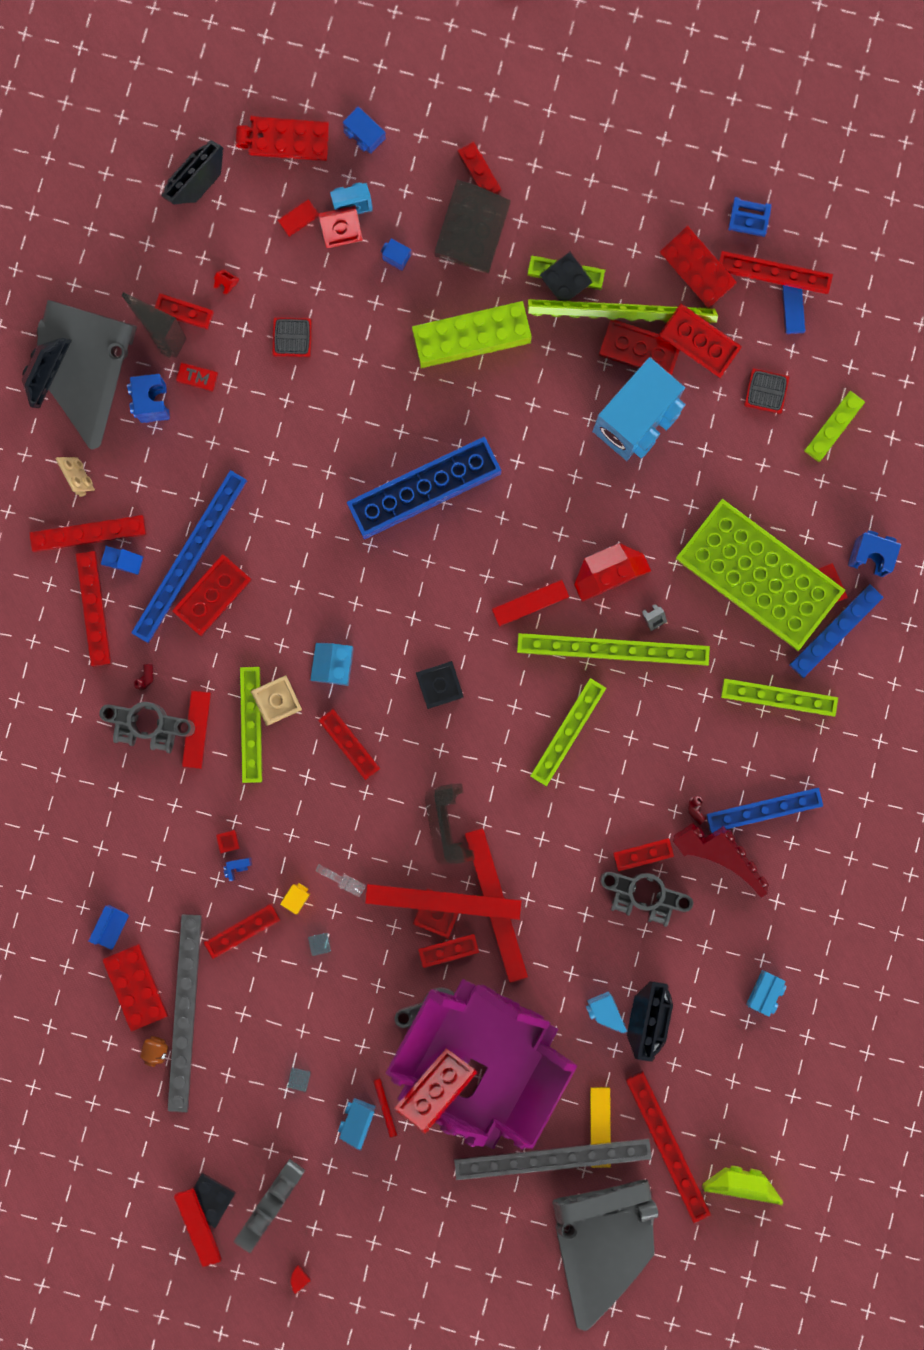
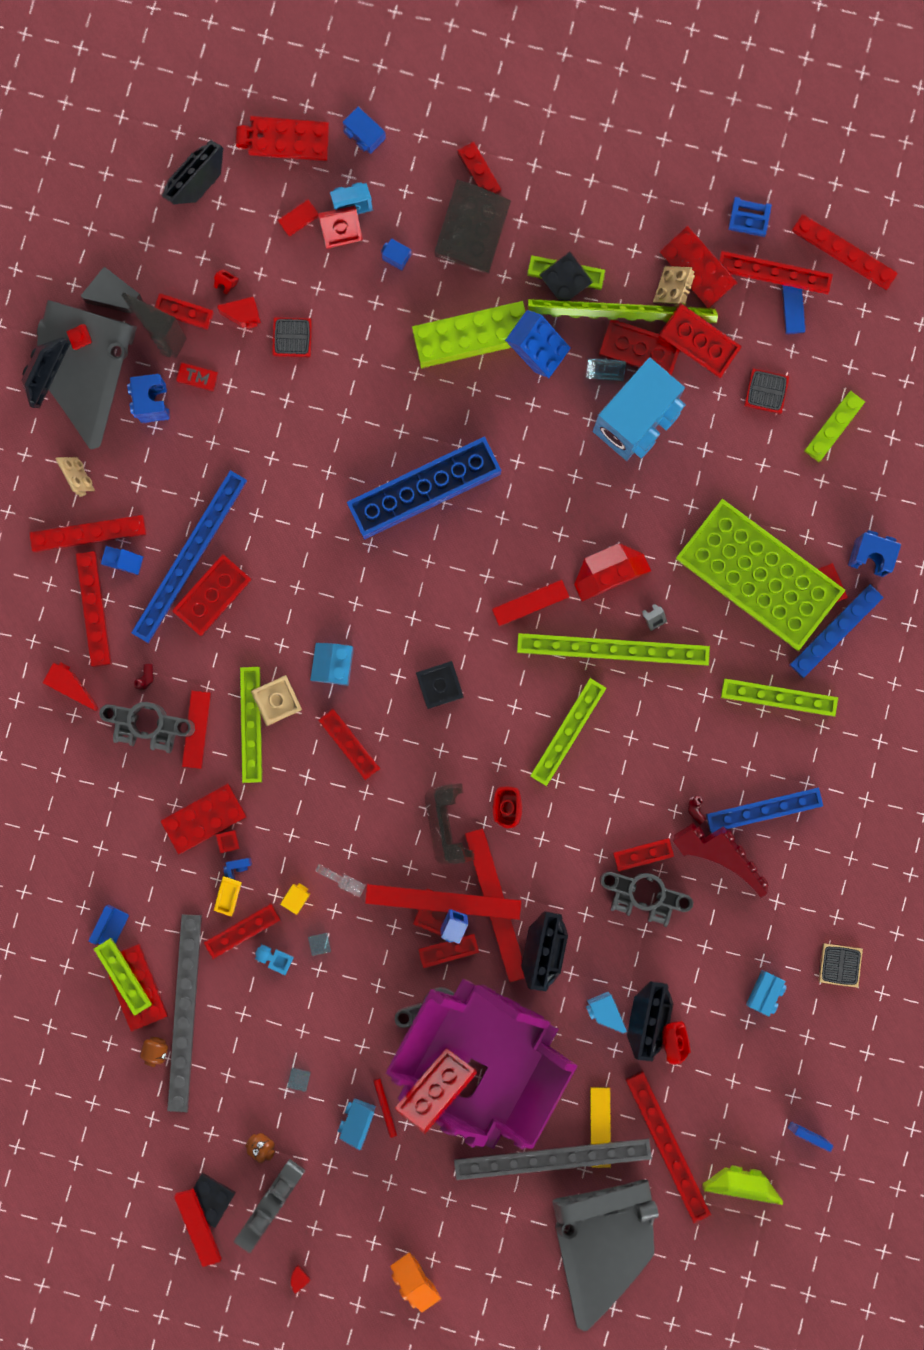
(68, 684): none -> red slope
(79, 337): none -> red plate
(107, 292): none -> dark grey slope
(122, 976): none -> lime plate
(203, 819): none -> red plate
(227, 896): none -> yellow tile
(242, 312): none -> red slope
(260, 1148): none -> dark orange head
(279, 961): none -> dark azure plate
(413, 1283): none -> orange brick
(454, 926): none -> brick
(507, 807): none -> red piece
(538, 343): none -> blue brick
(544, 951): none -> black wedge
(605, 369): none -> clear light blue tile
(673, 285): none -> tan hinge
(676, 1042): none -> red piece
(810, 1136): none -> blue tile
(840, 965): none -> tile
(844, 252): none -> red plate

